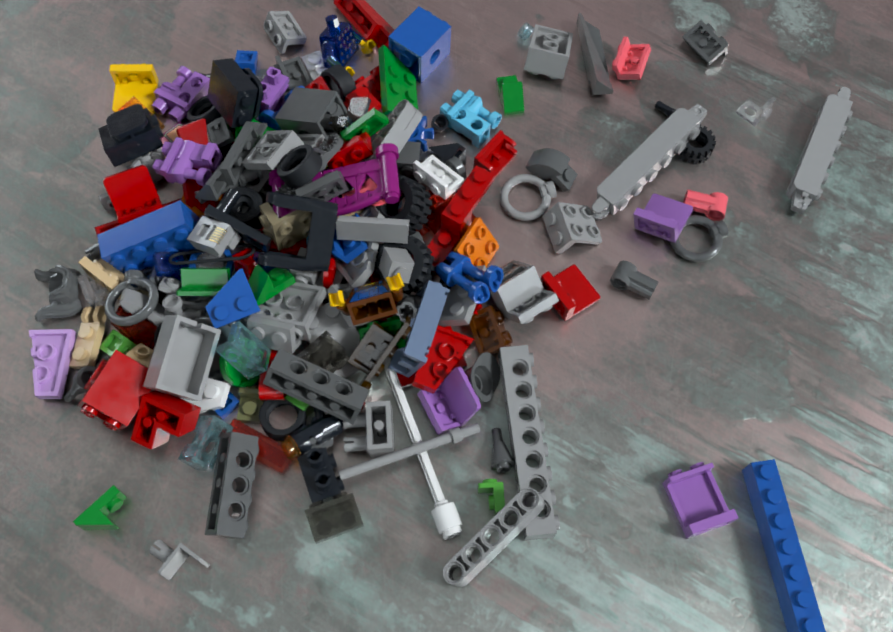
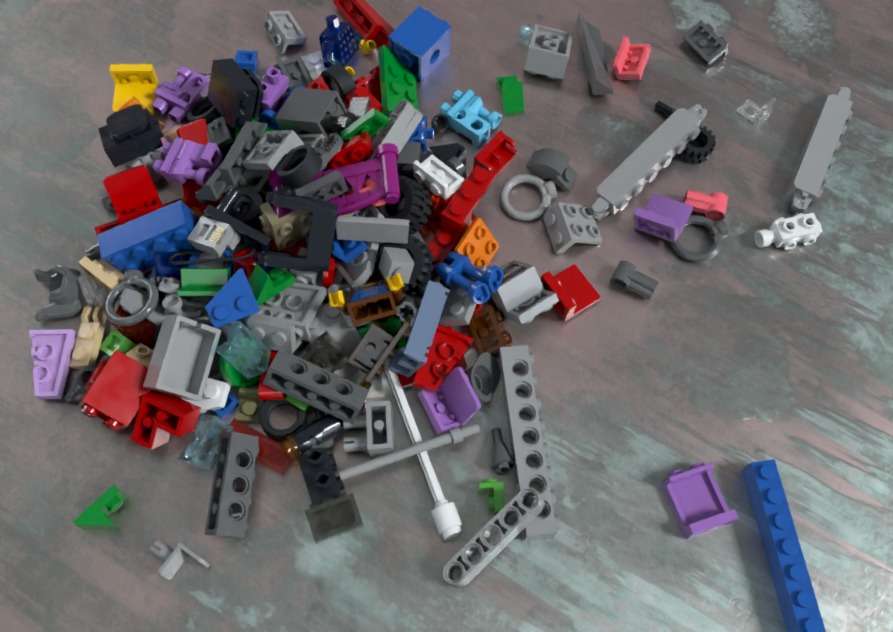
(790, 232): none -> white brick

